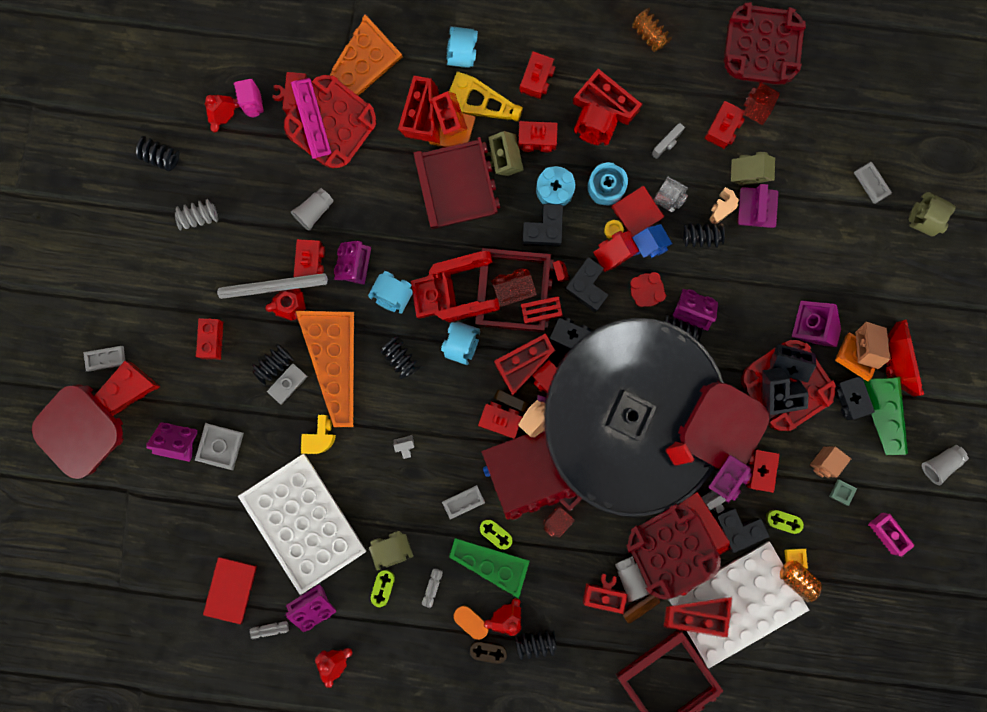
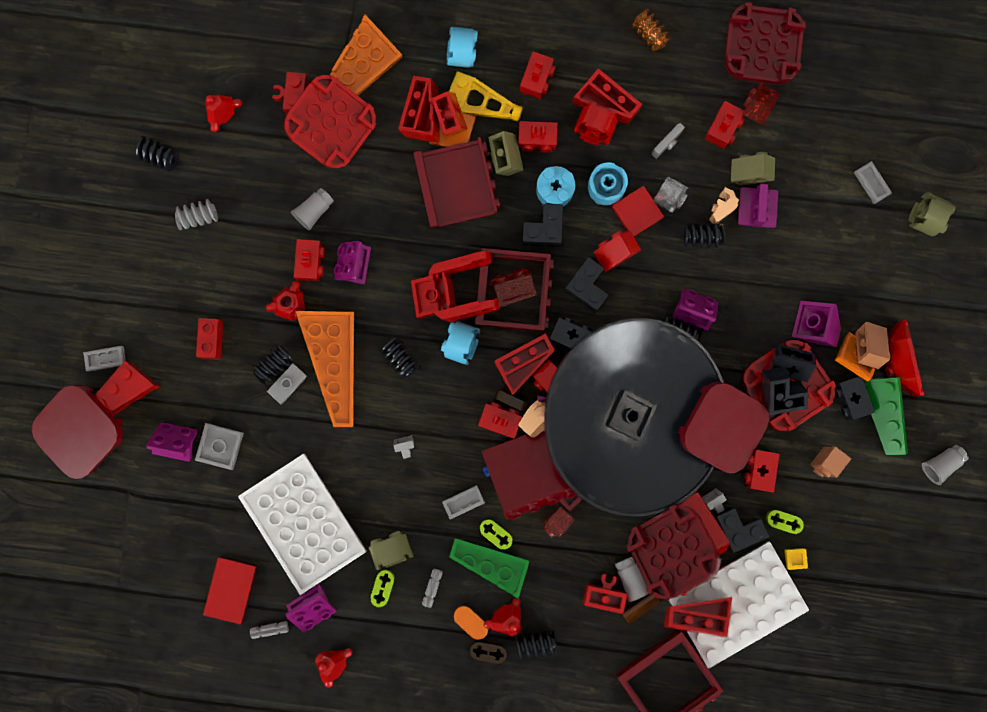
(249, 97): dark pink brick -> none
(272, 286): light grey axle -> none
(311, 118): dark pink tile -> none
(318, 442): yellow brick -> none
(391, 292): medium azure brick -> none
(534, 311): red tile -> none
(561, 271): red tile -> none
(613, 227): yellow tile -> none
(647, 290): red piece -> none
(652, 241): blue brick -> none
(679, 453): red slope -> none
(730, 478): magenta bracket -> none
(801, 581): clear orange piece -> none
(843, 492): sand green tile -> none
(891, 534): dark pink brick -> none

